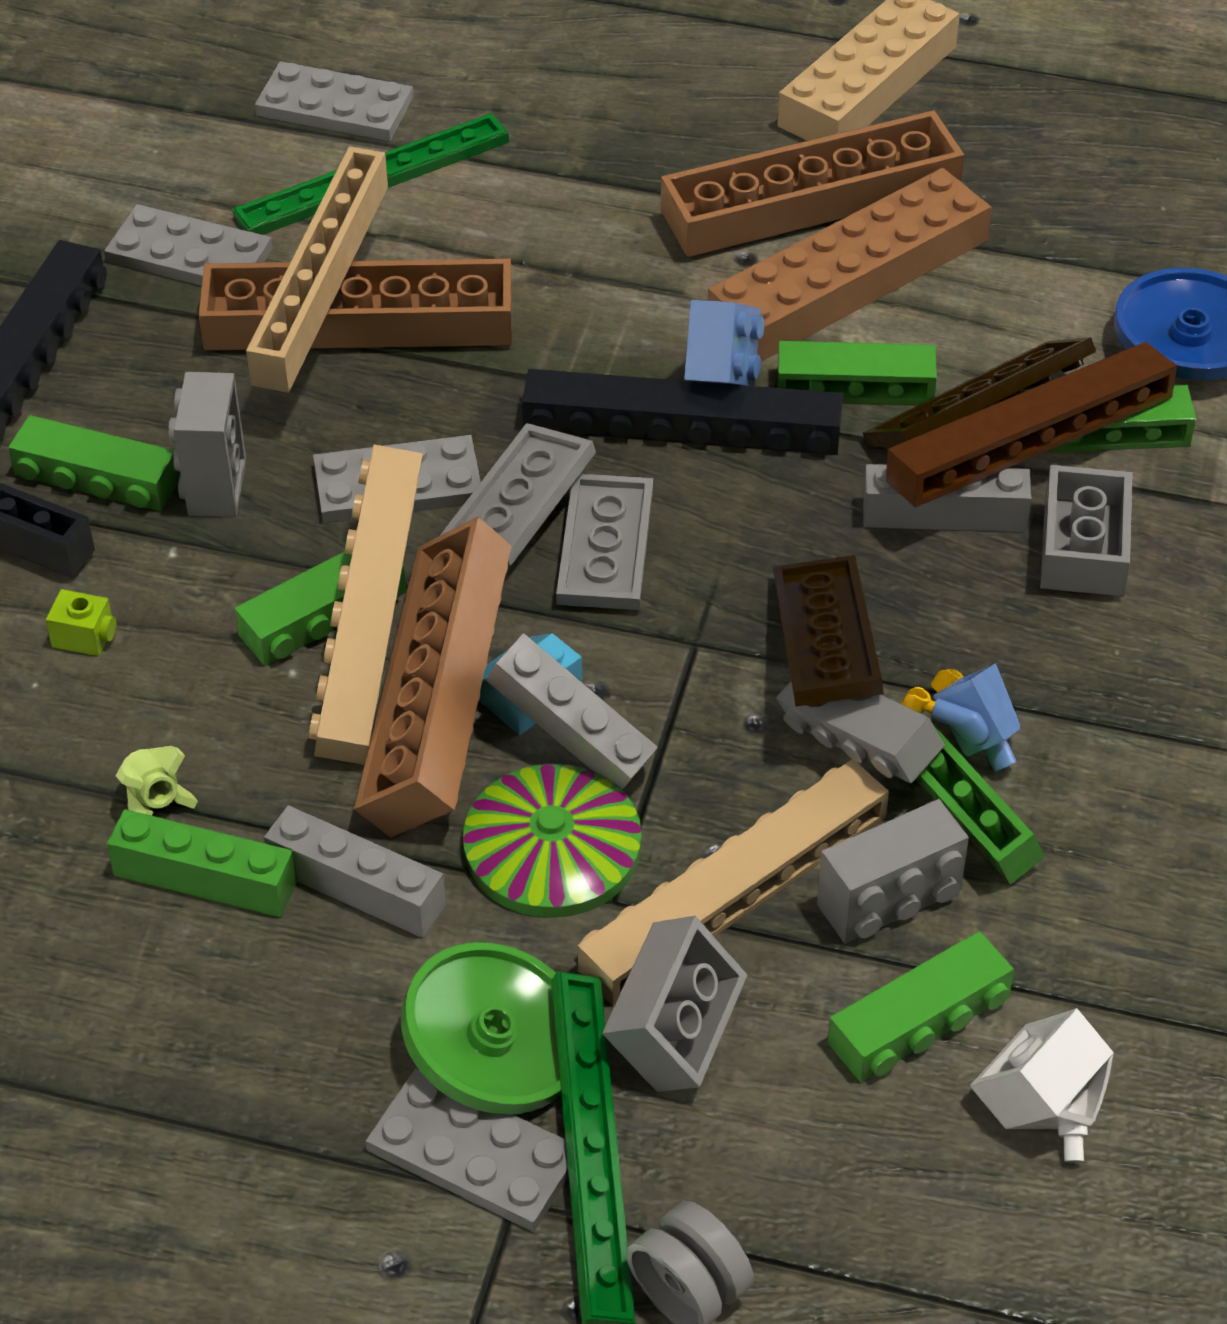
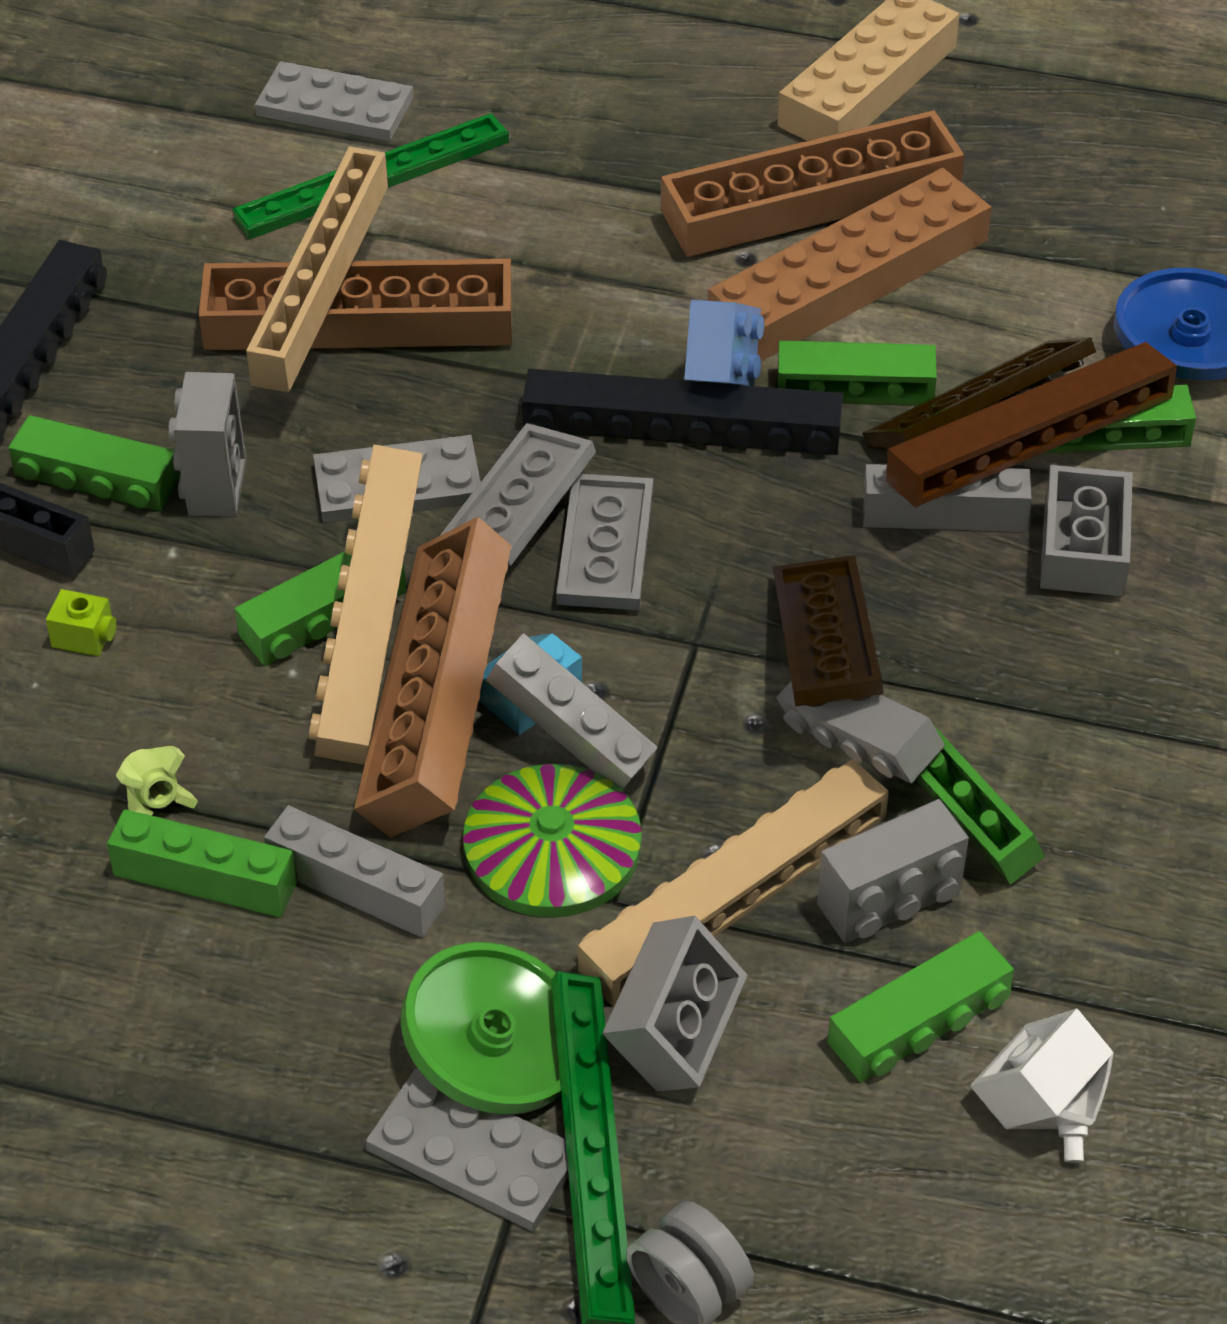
(180, 245): light grey plate -> none
(974, 709): medium blue torso -> none

